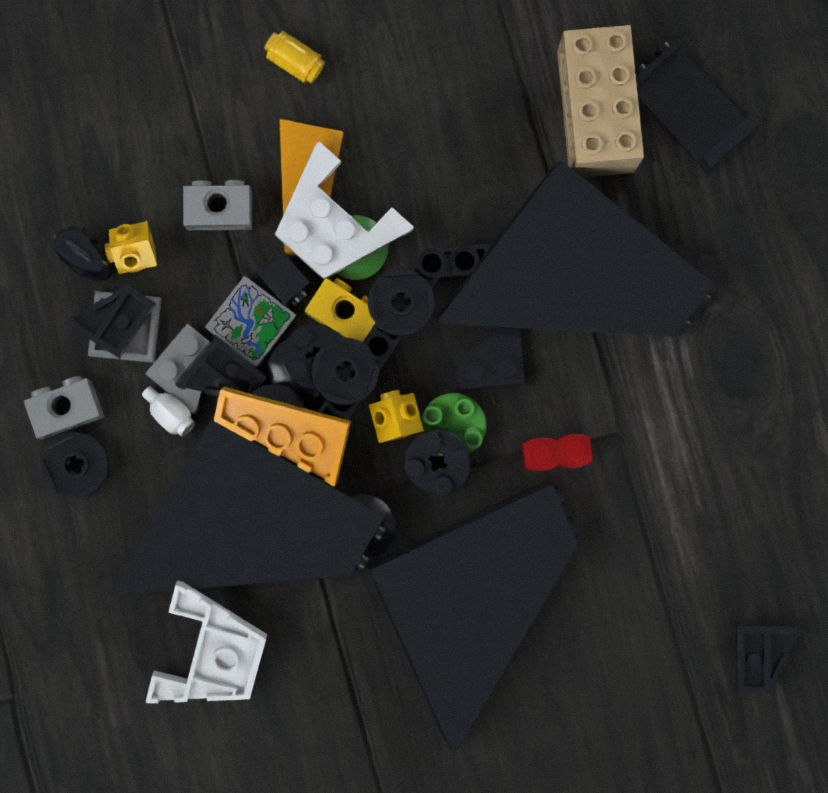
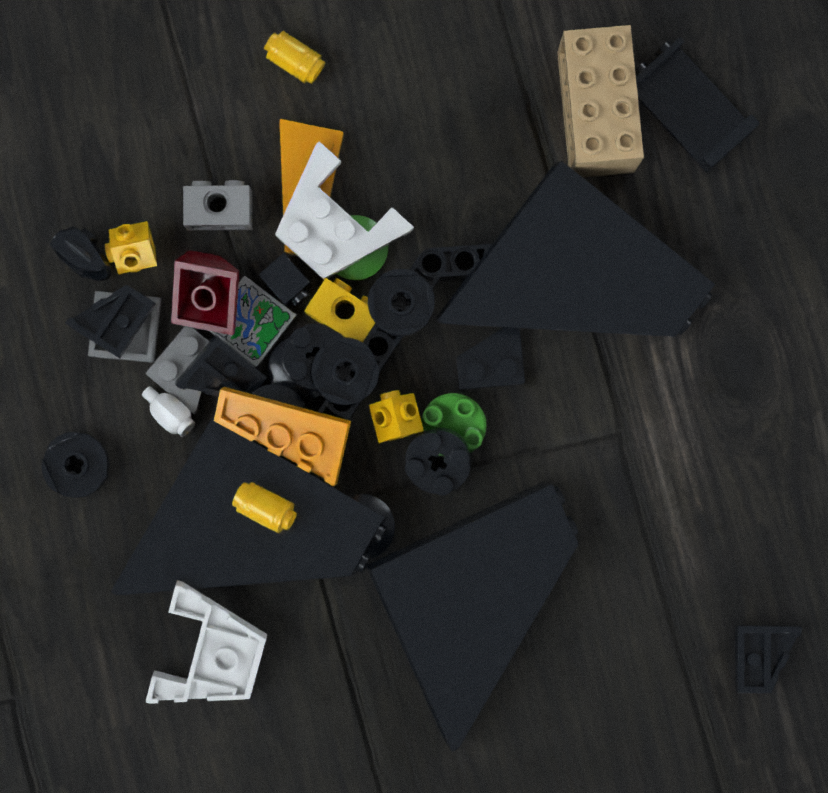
(43, 413): light grey brick -> none
(205, 293): none -> dark red slope
(264, 507): none -> yellow head
(547, 453): red brick -> none

